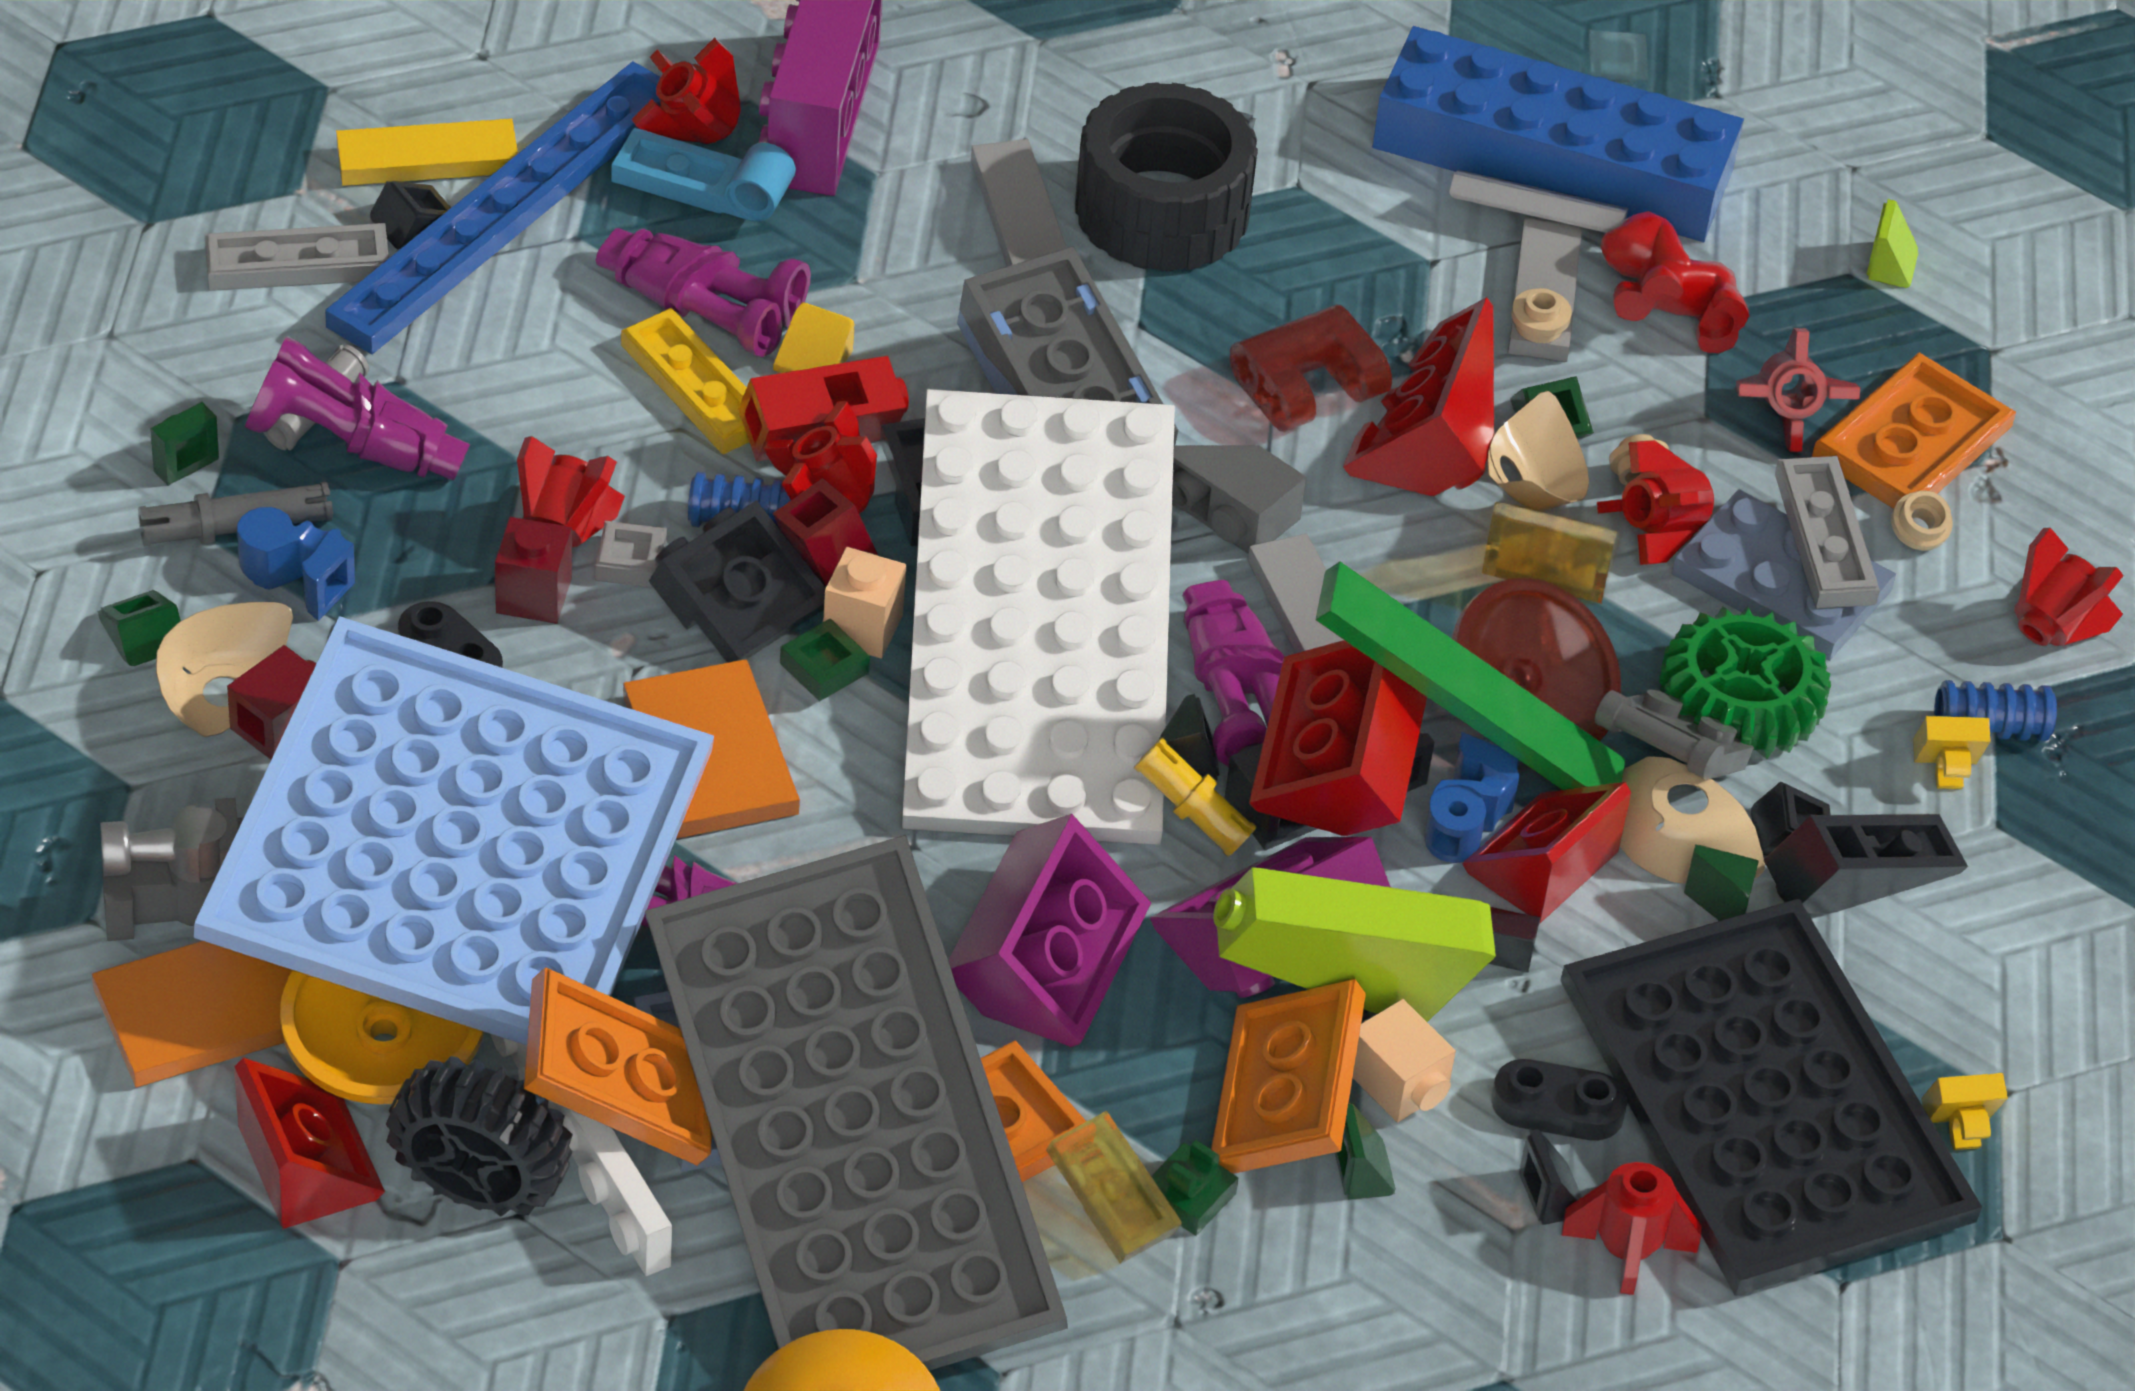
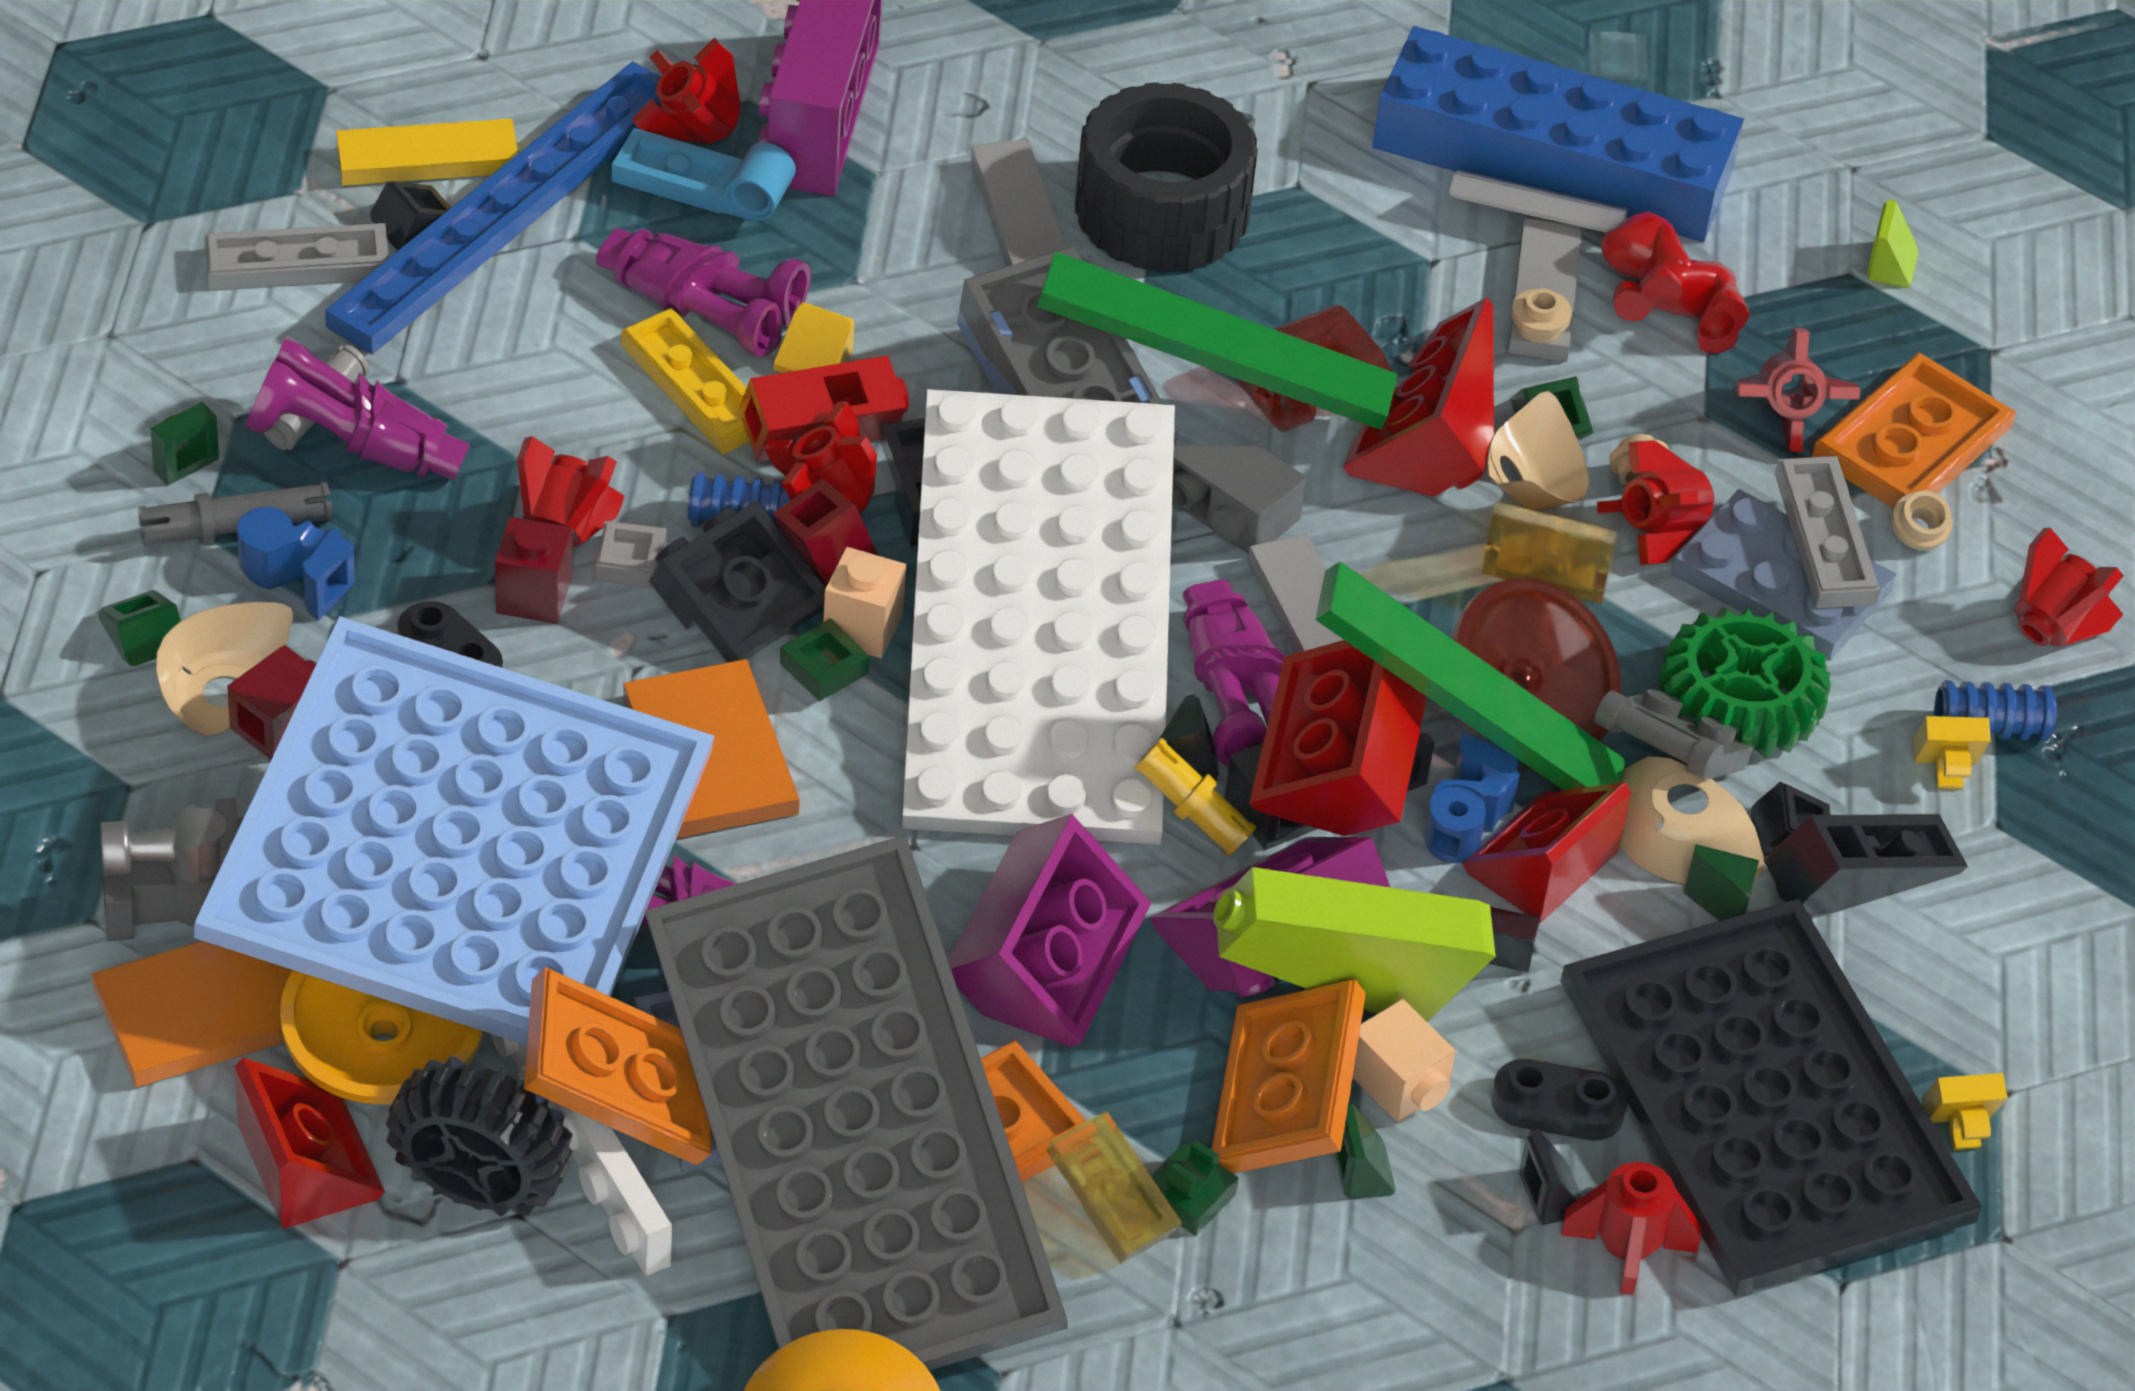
(1217, 340): none -> green tile

